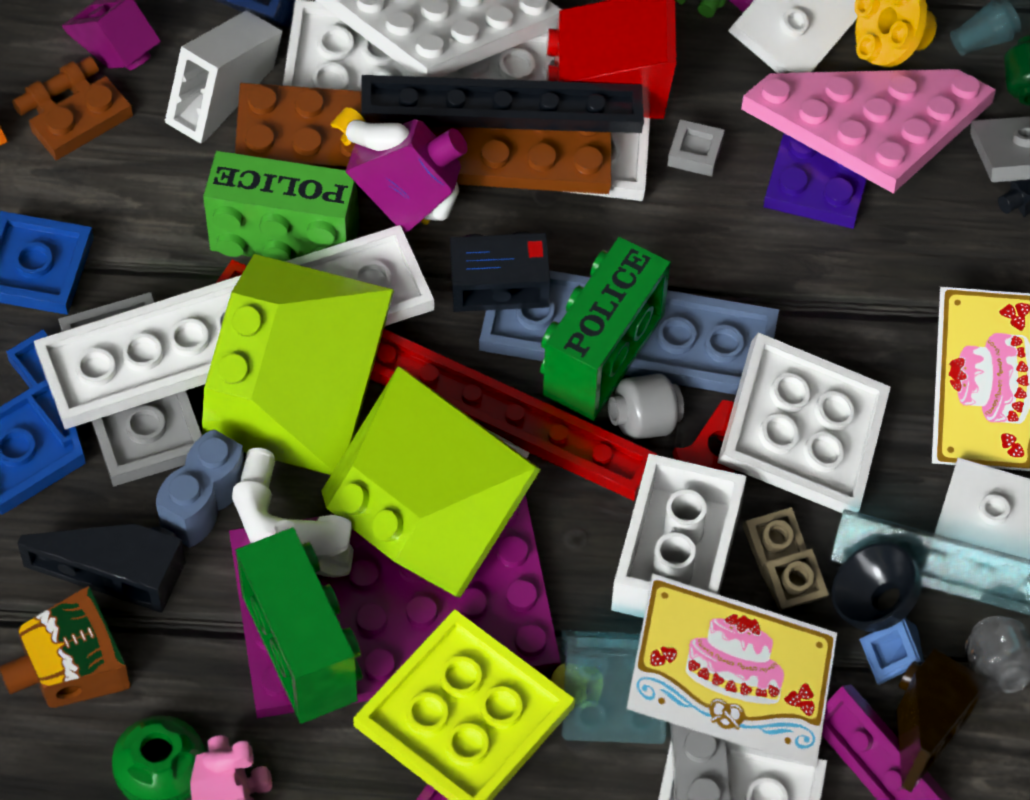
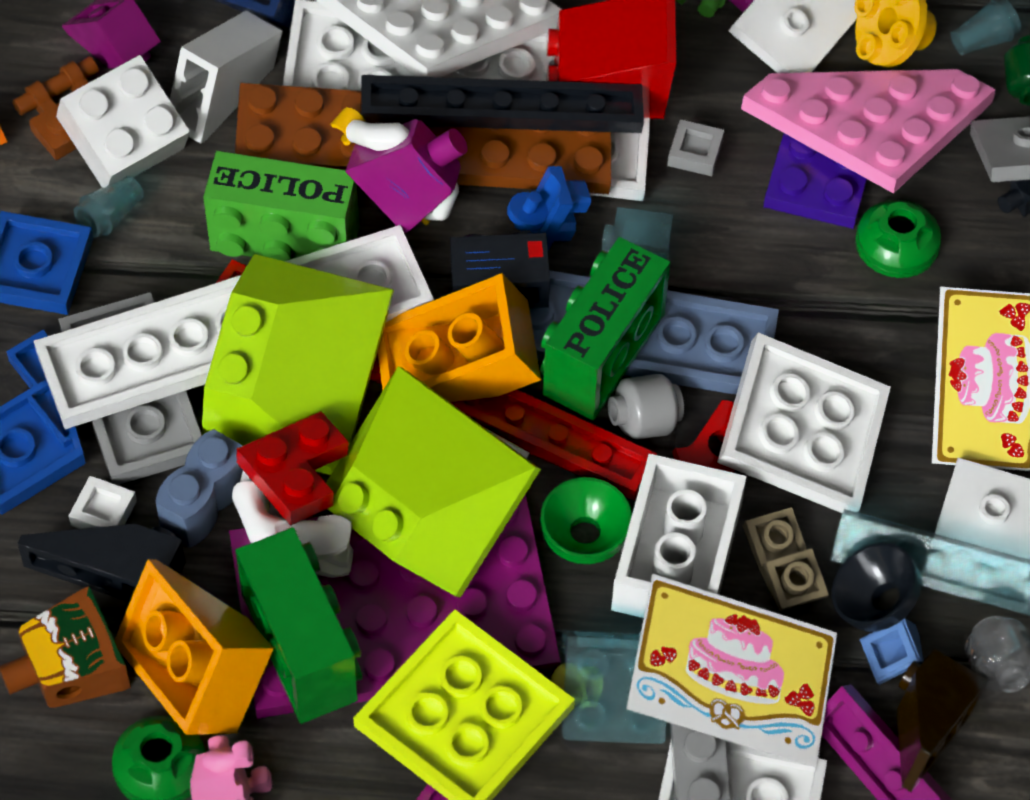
(102, 505): none -> white plate
(108, 206): none -> clear light blue cone
(122, 122): none -> white brick
(192, 651): none -> light orange slope
(286, 465): none -> red plate
(465, 342): none -> light orange slope
(550, 206): none -> blue hips
(585, 502): none -> green piece
(642, 228): none -> clear light blue brick
(895, 252): none -> green piece

